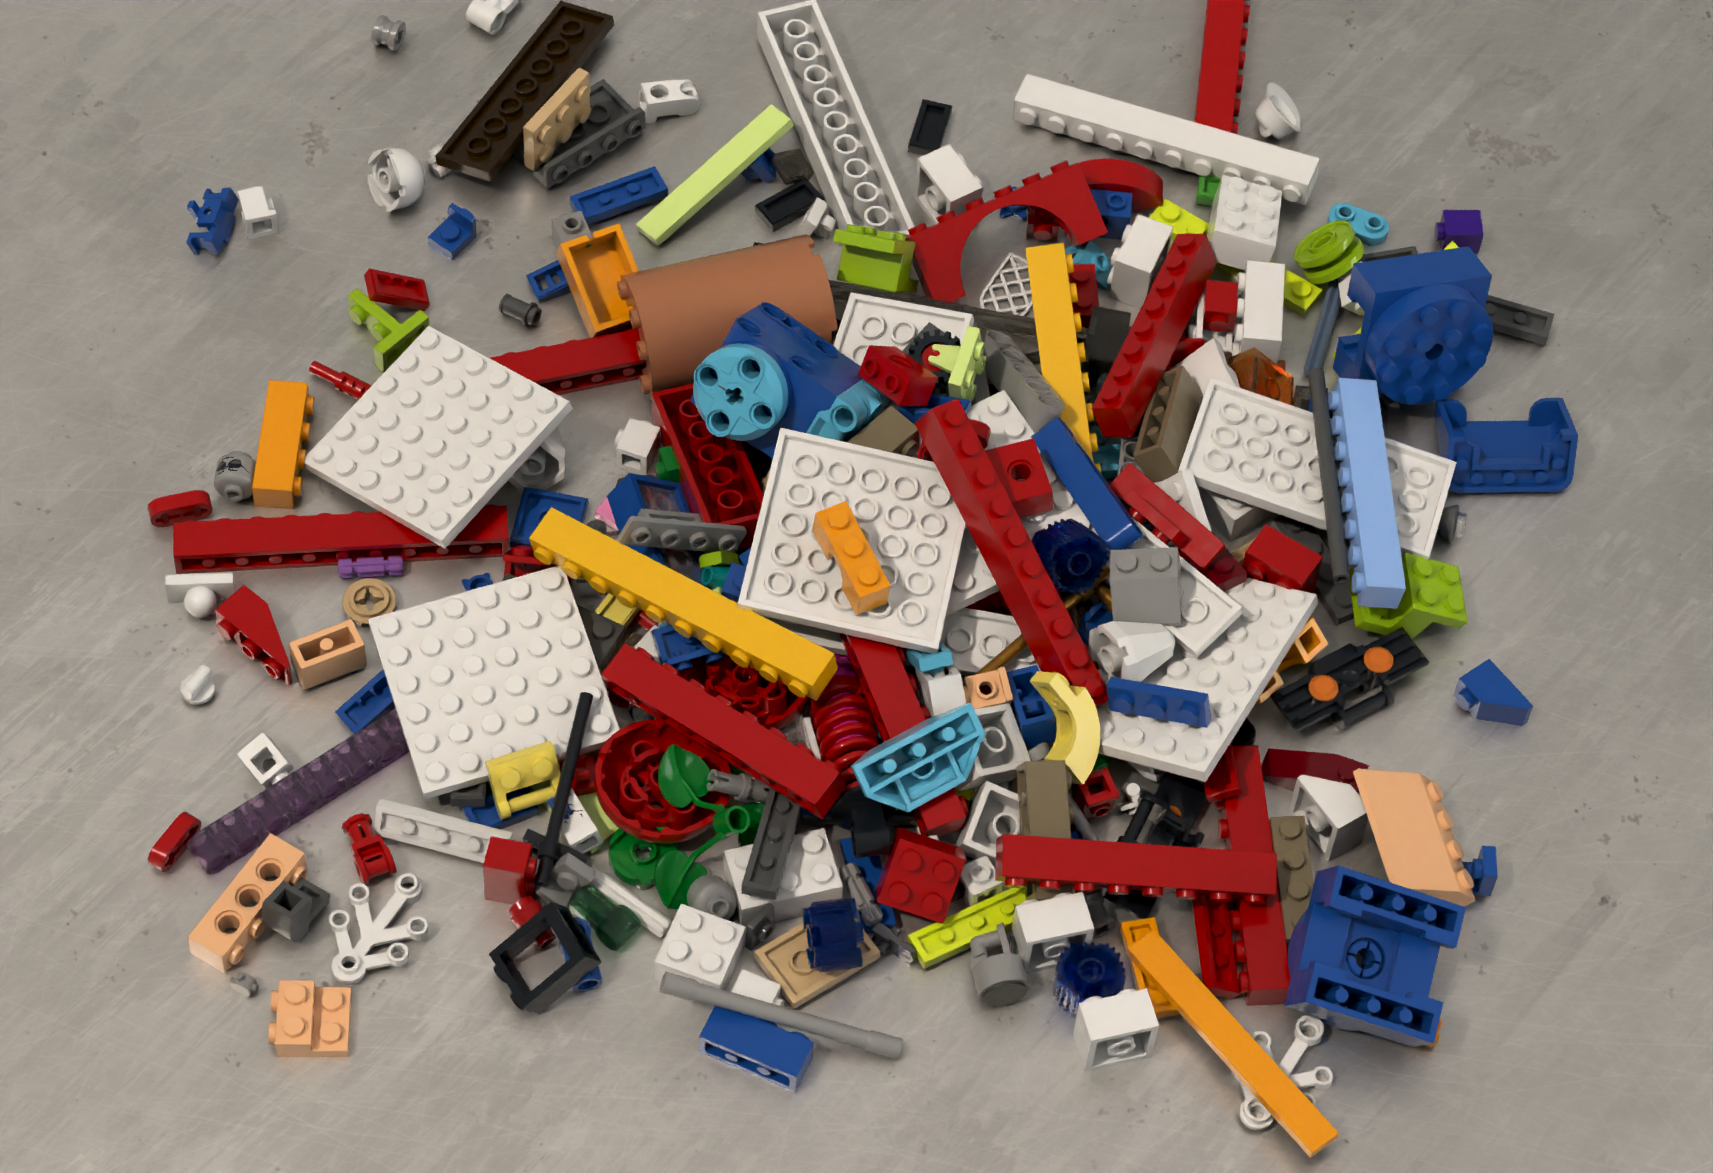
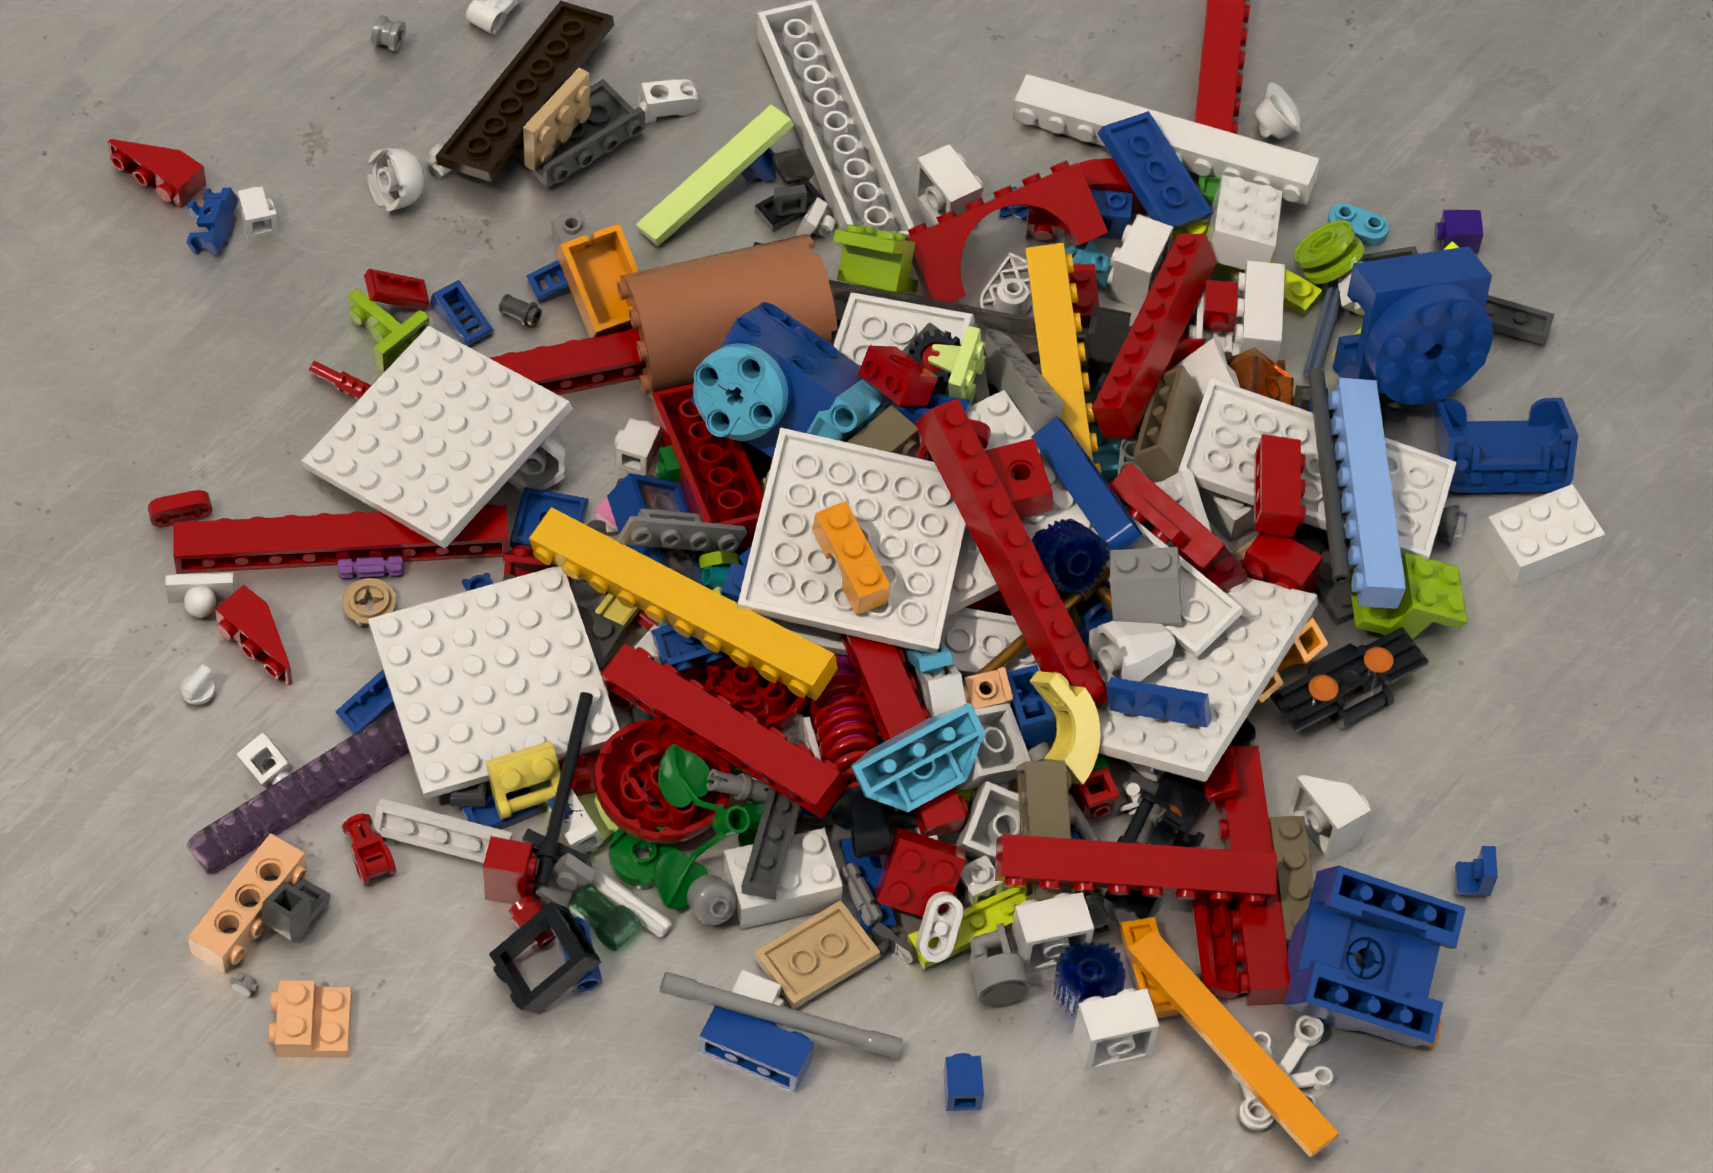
(165, 170): none -> red slope
(173, 842): red beam -> none
(235, 476): light grey head -> none
(281, 444): light orange brick -> none
(327, 654): light nougat brick -> none
(377, 932): white plant -> none
(454, 232): blue bracket -> none
(457, 291): none -> blue slope
(619, 195): blue plate -> none
(701, 948): white brick -> none
(760, 927): dark grey bracket -> none
(790, 200): none -> dark grey tile
(833, 935): clear blue brick -> none
(929, 127): black tile -> none
(939, 925): none -> white plate
(963, 1082): none -> blue brick
(1012, 297): none -> white brick
(1154, 171): none -> blue plate
(1278, 485): none -> red brick
(1285, 766): dark red slope -> none
(1415, 834): light nougat slope -> none
(1492, 696): blue slope -> none
(1543, 536): none -> white brick

